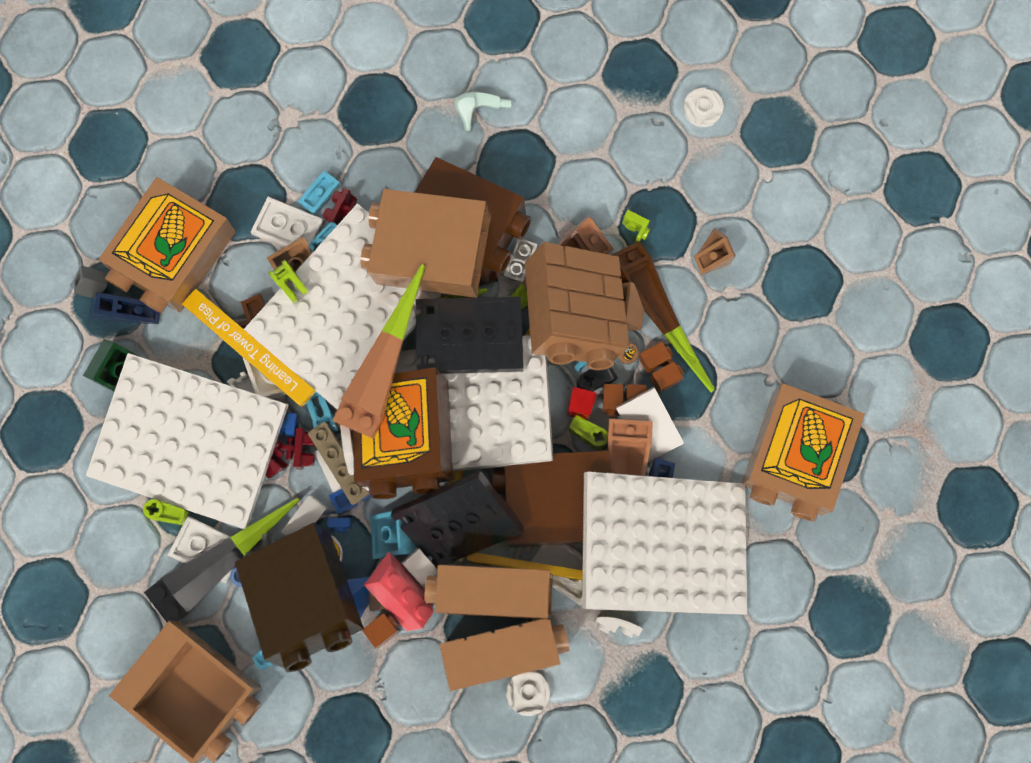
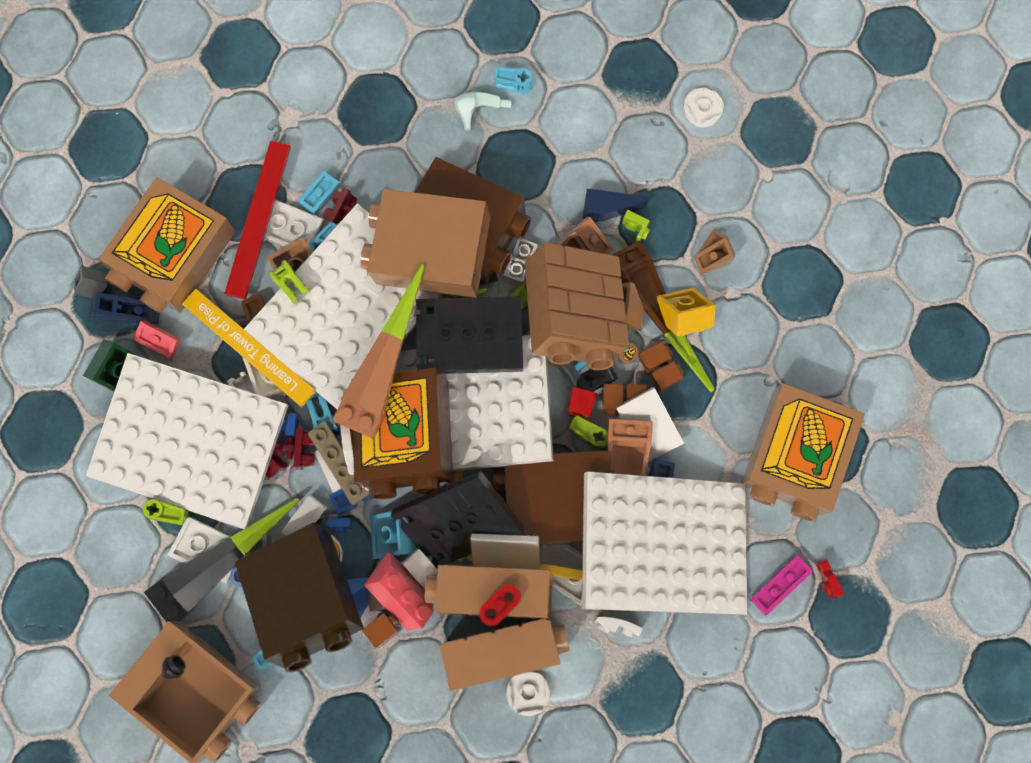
(157, 339): none -> coral plate
(173, 667): none -> black plate
(257, 220): none -> red tile
(500, 604): none -> red plate
(505, 551): none -> white tile
(512, 78): none -> medium azure piece
(607, 205): none -> dark blue slope
(686, 311): none -> yellow slope
(781, 585): none -> dark pink plate
(830, 583): none -> red plate

